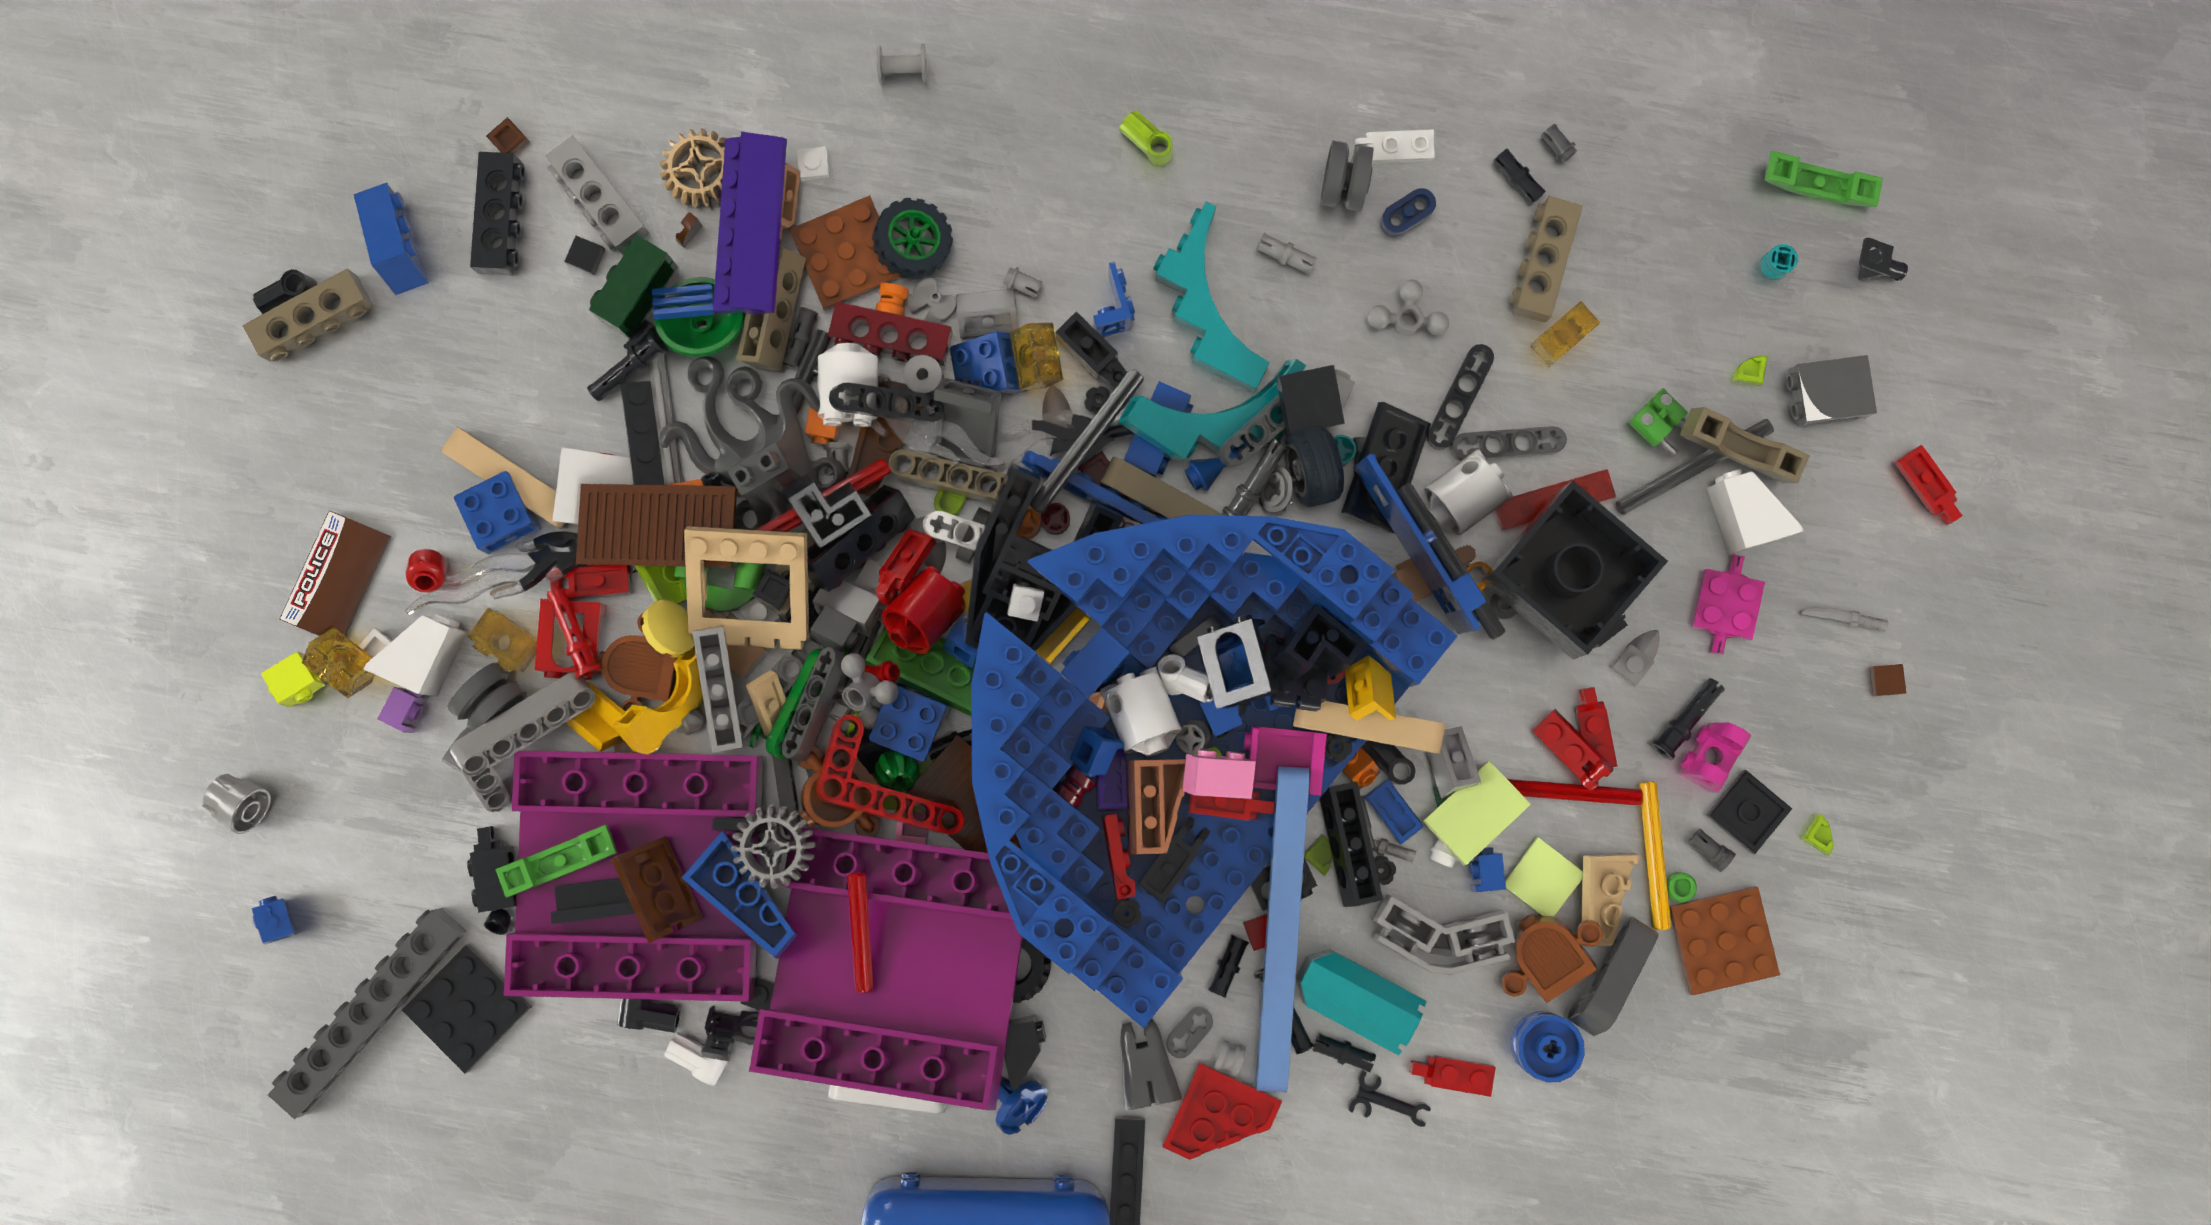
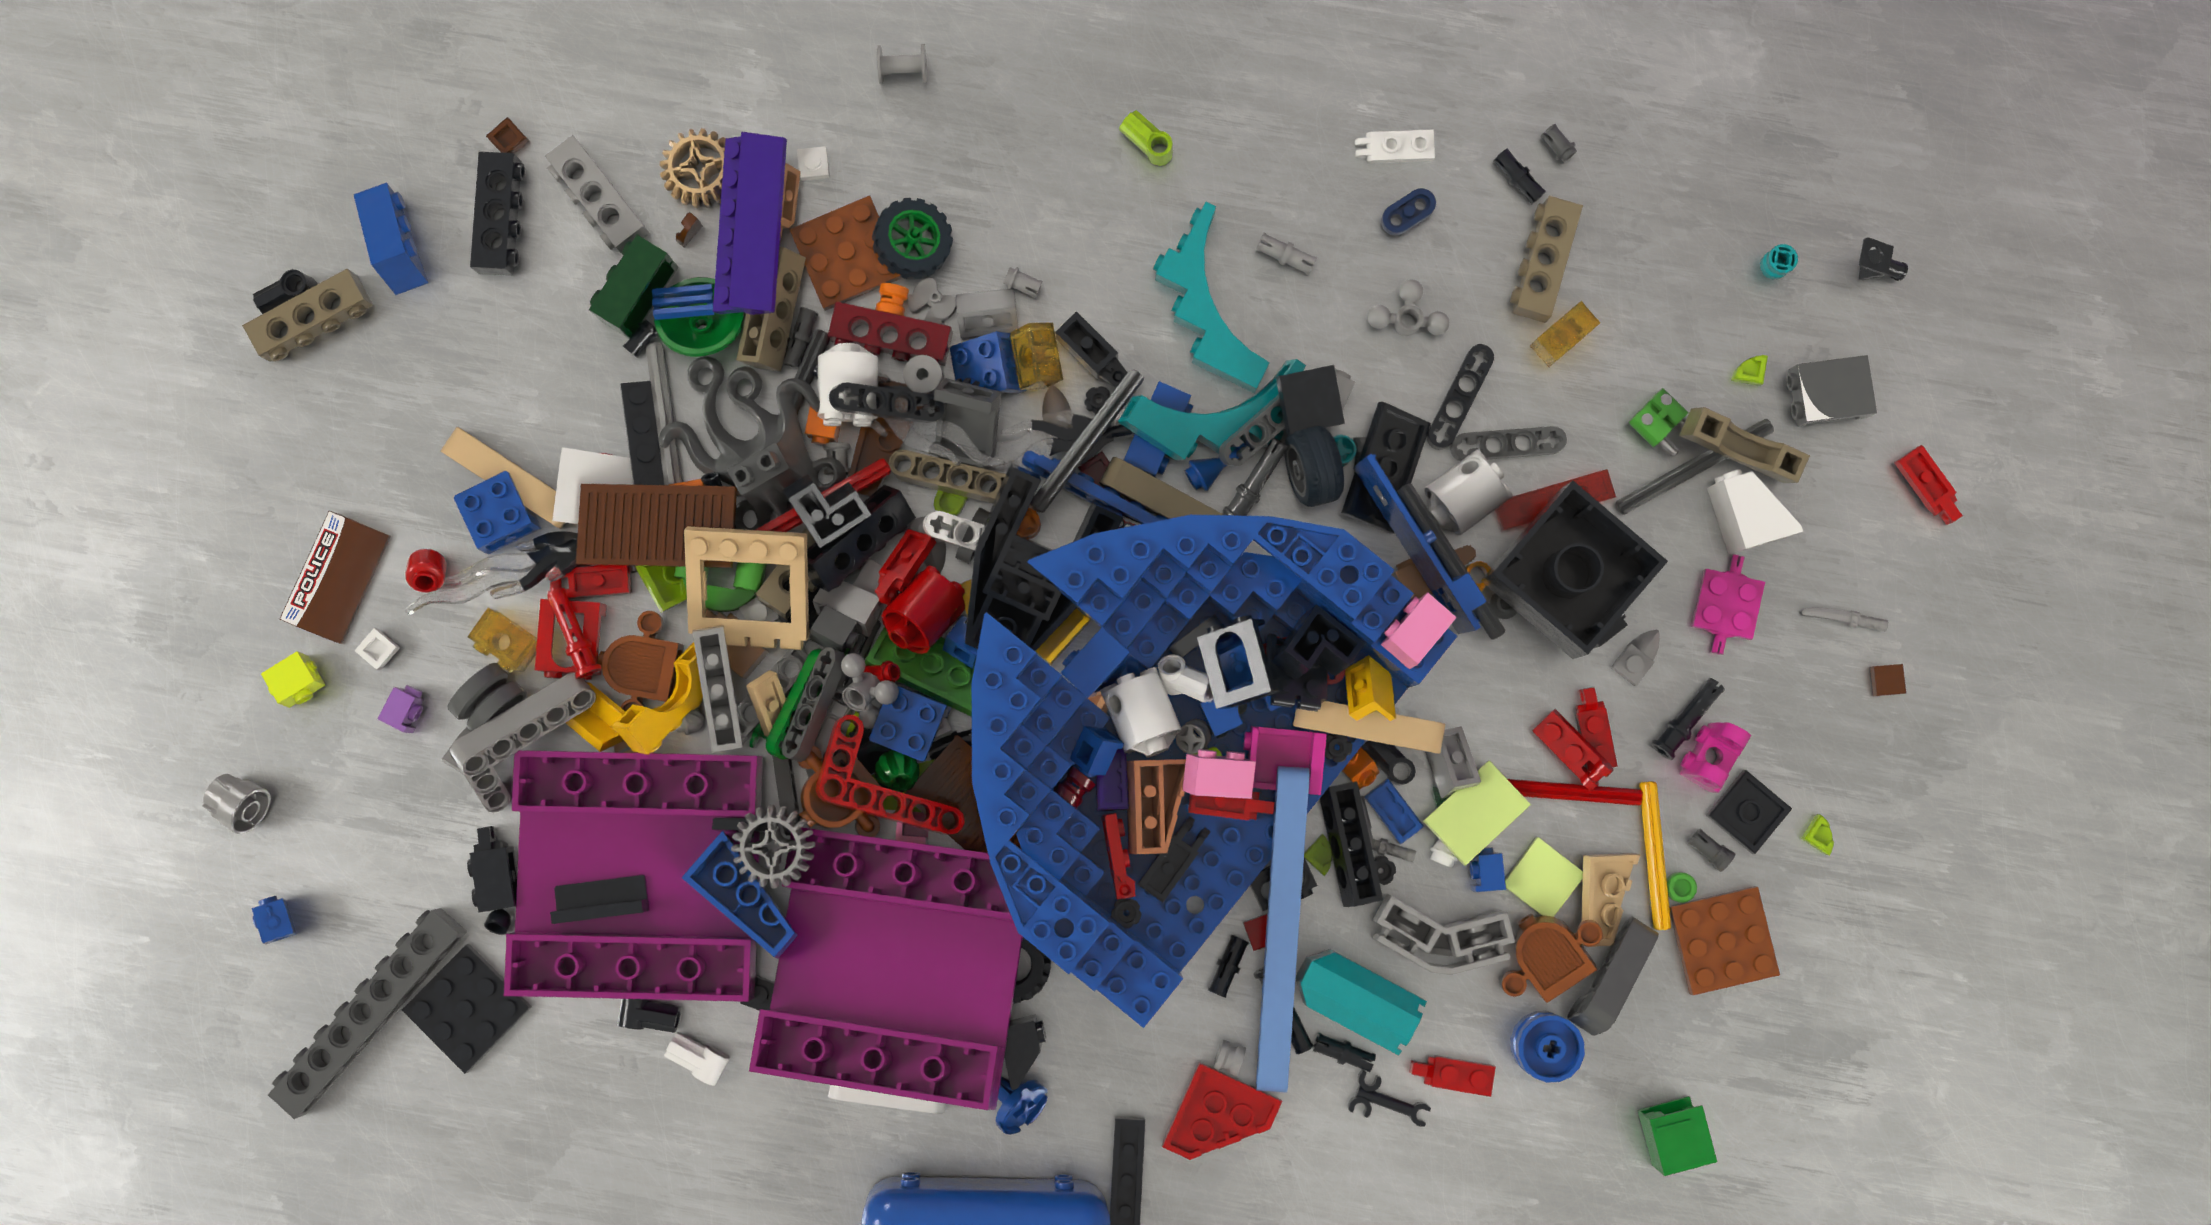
(338, 662): clear yellow brick -> none
(420, 655): white slope -> none
(556, 861): bright green slope -> none
(584, 255): black tile -> none
(640, 360): black pin -> none
(657, 889): reddish brown piece -> none
(667, 628): light yellow tile -> none
(722, 1032): black piece -> none
(772, 589): black tile -> none
(860, 932): red axle -> none
(1025, 602): white plate -> none
(1055, 514): dark red wheel -> none
(1111, 320): blue bracket -> none
(1146, 1069): dark grey piece -> none
(1195, 1036): dark grey beam -> none
(1269, 498): light grey gear -> none
(1348, 176): dark grey wheel -> none
(1417, 630): none -> bright pink brick
(1677, 1136): none -> green piece
(1822, 183): bright green slope -> none

